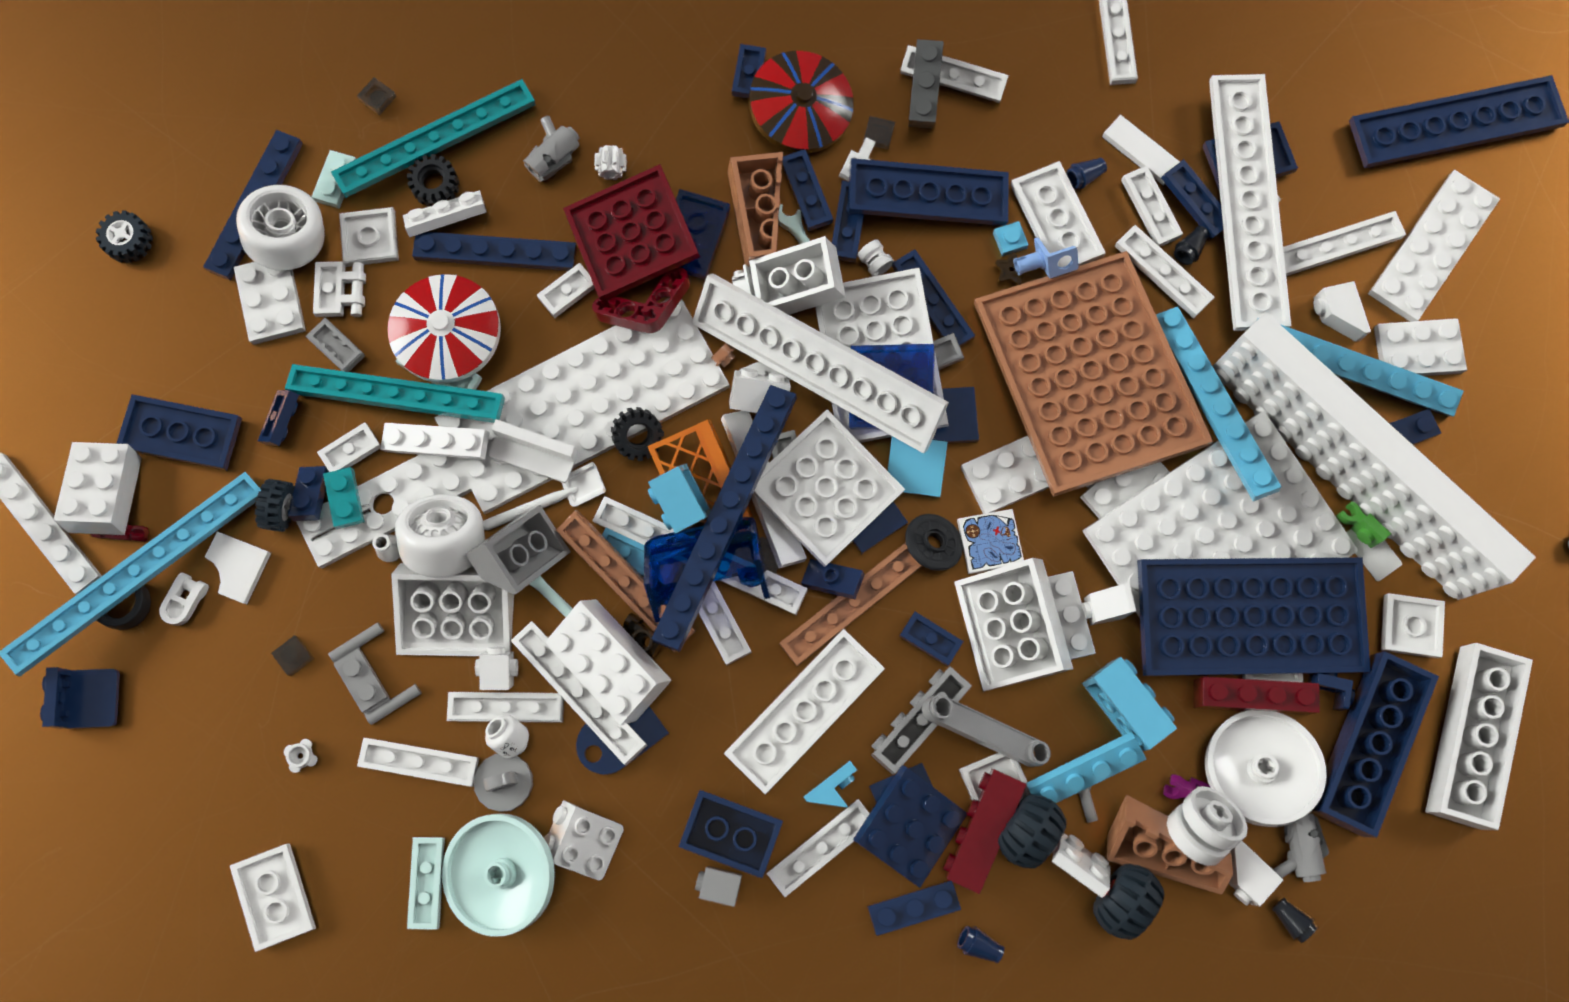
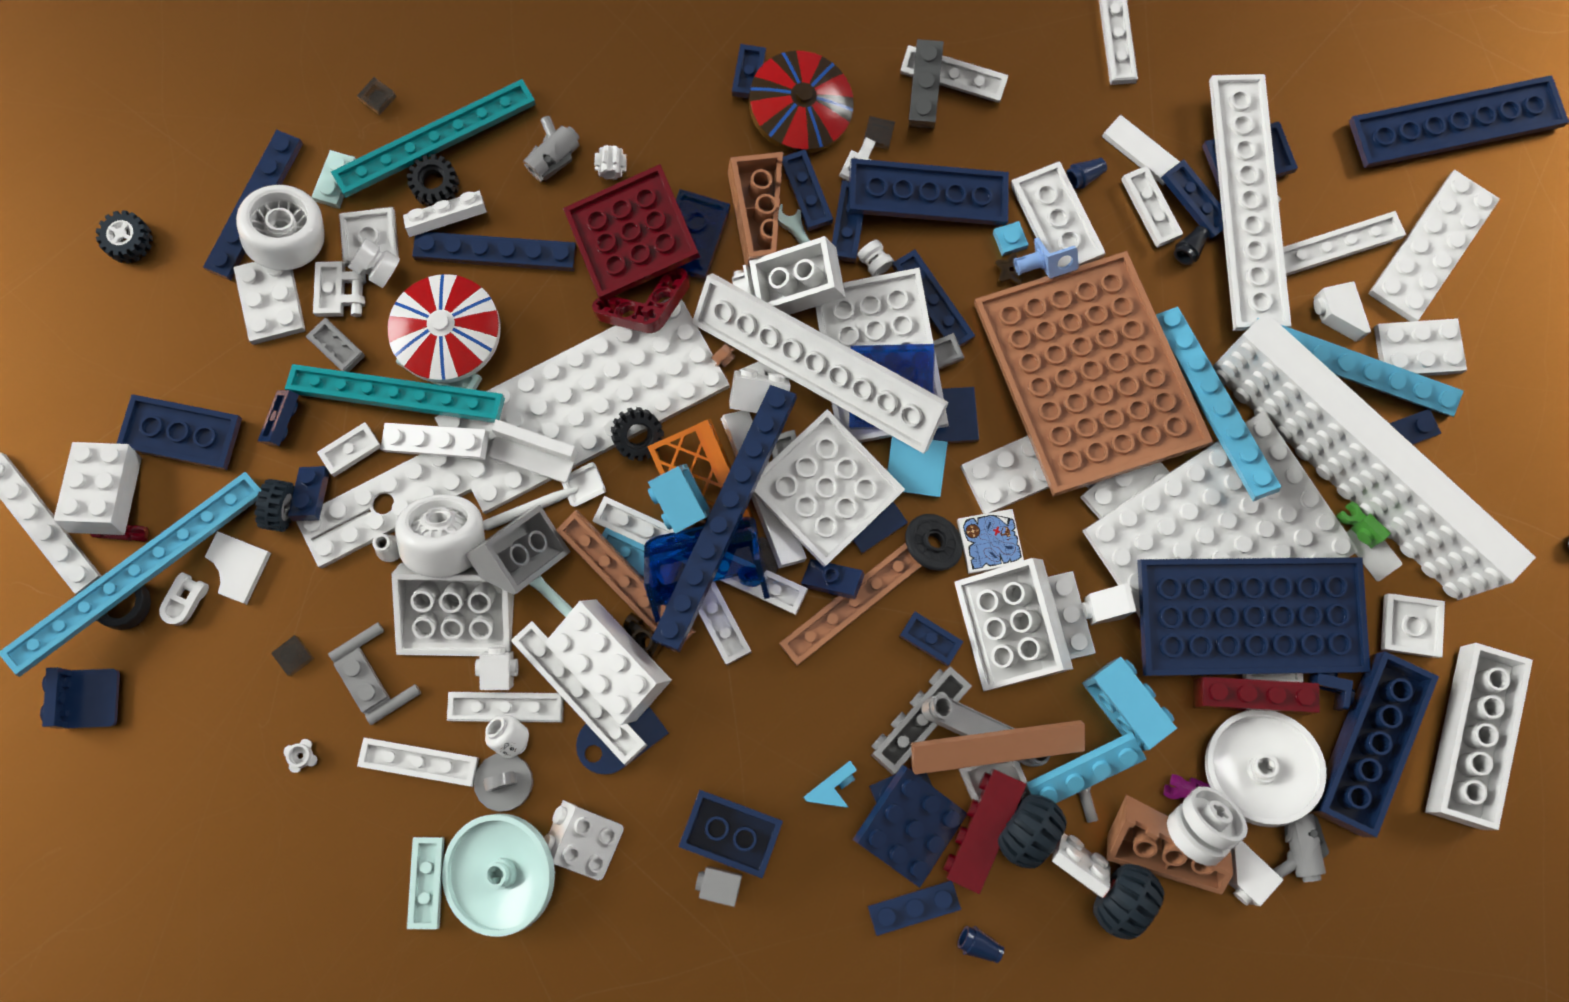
(272, 897): white plate -> none
(343, 498): teal plate -> none
(374, 263): none -> white wheel
(566, 290): white plate -> none
(804, 711): white plate -> none
(818, 849): white plate -> none
(997, 747): none -> nougat tile
(1164, 271): white plate -> none
(1296, 921): black cone -> none

